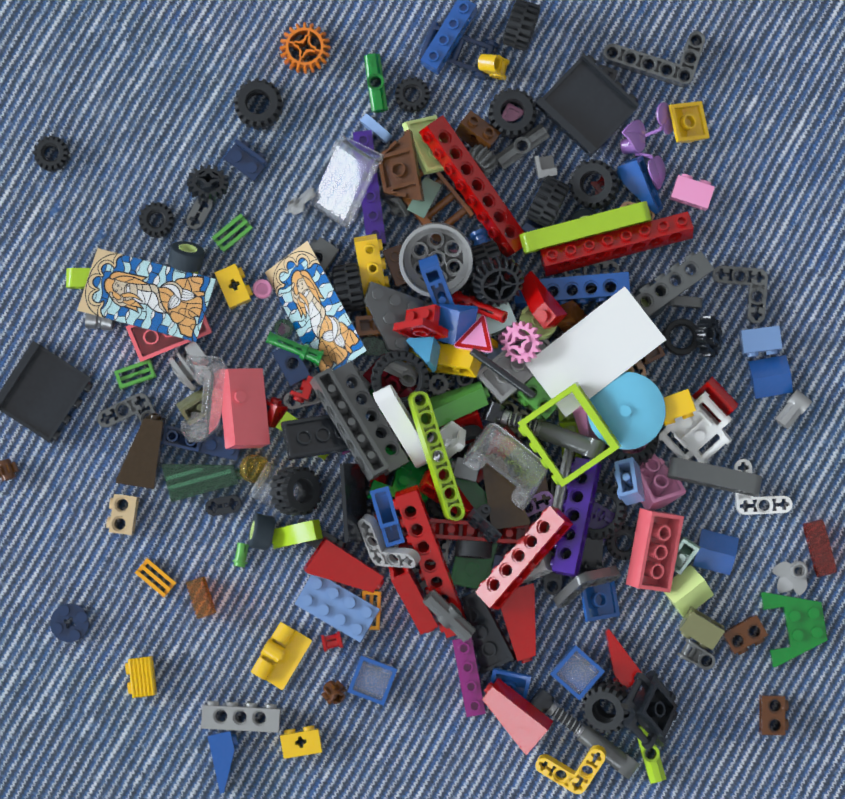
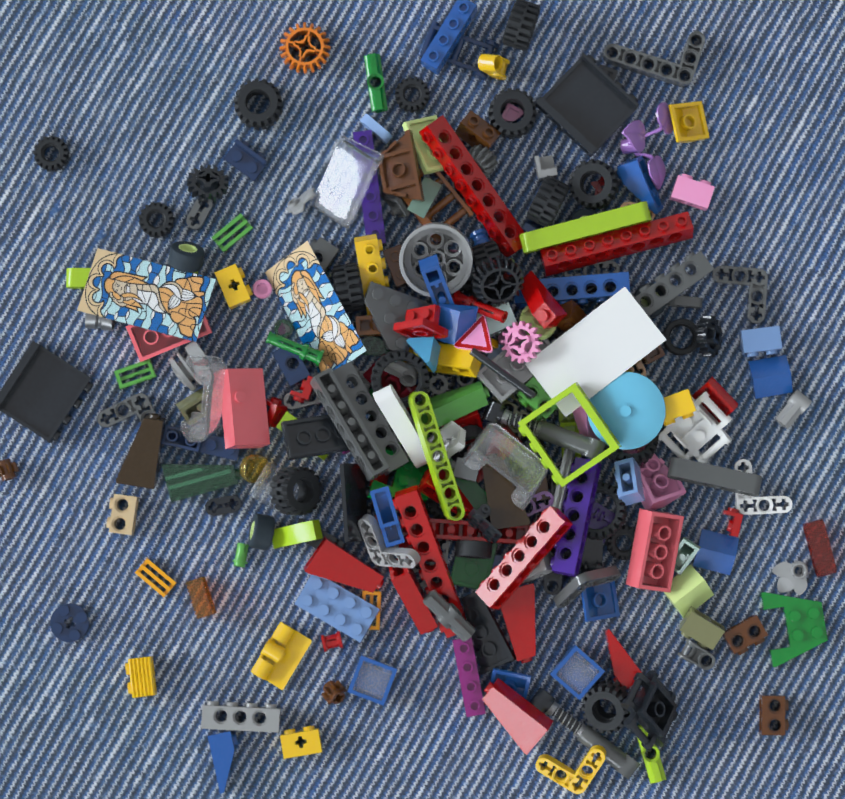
(531, 139): dark grey piece -> none
(734, 524): none -> red bracket

